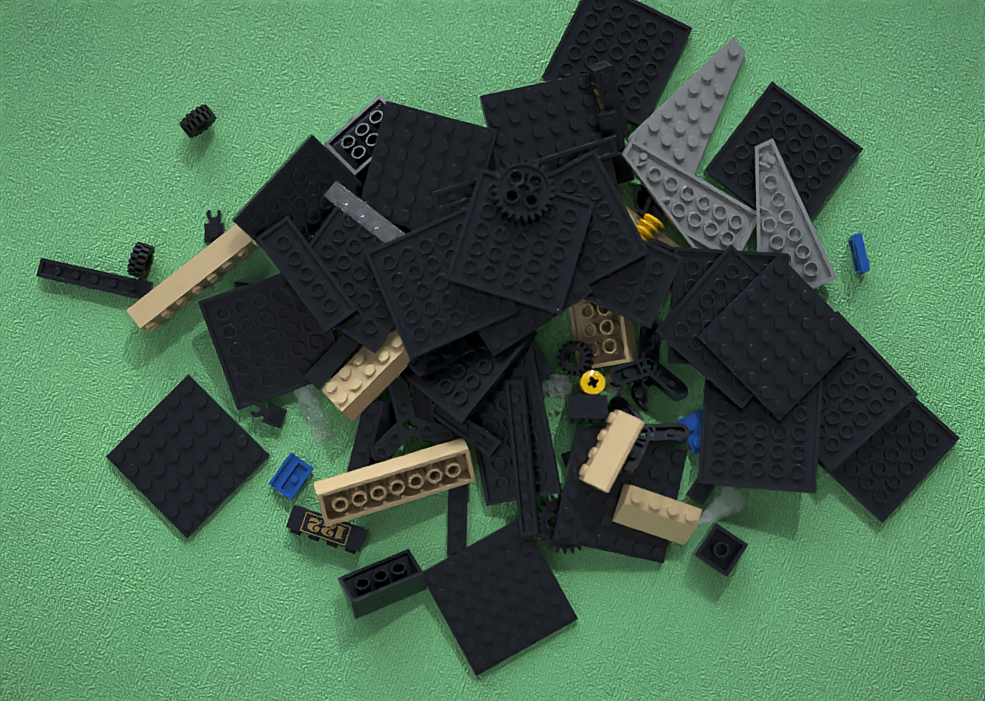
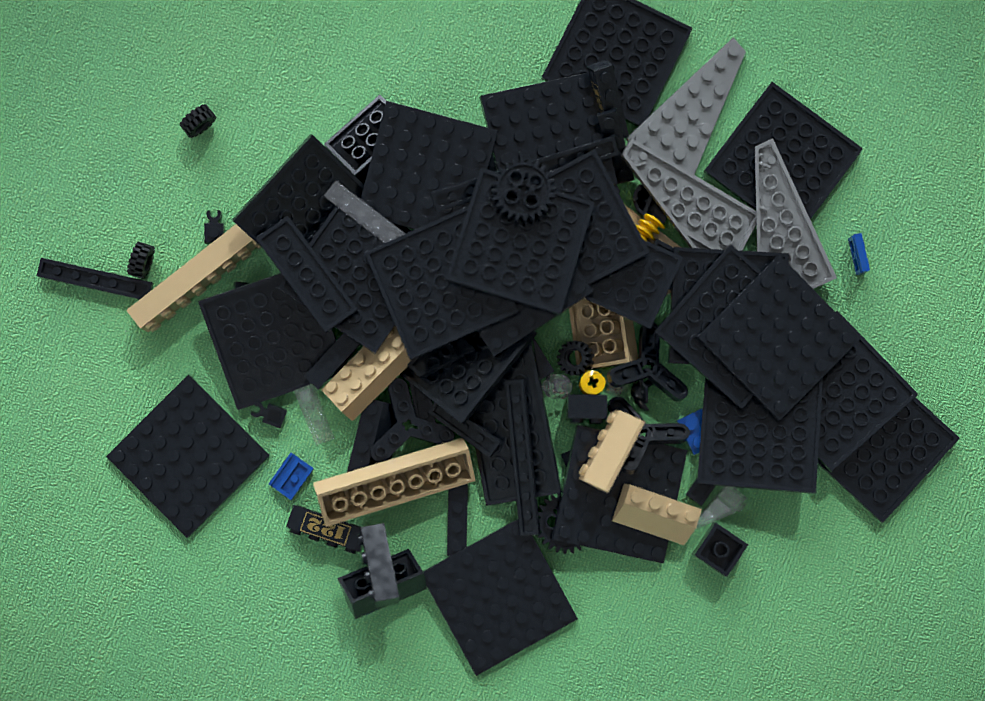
(379, 565): none -> black brick

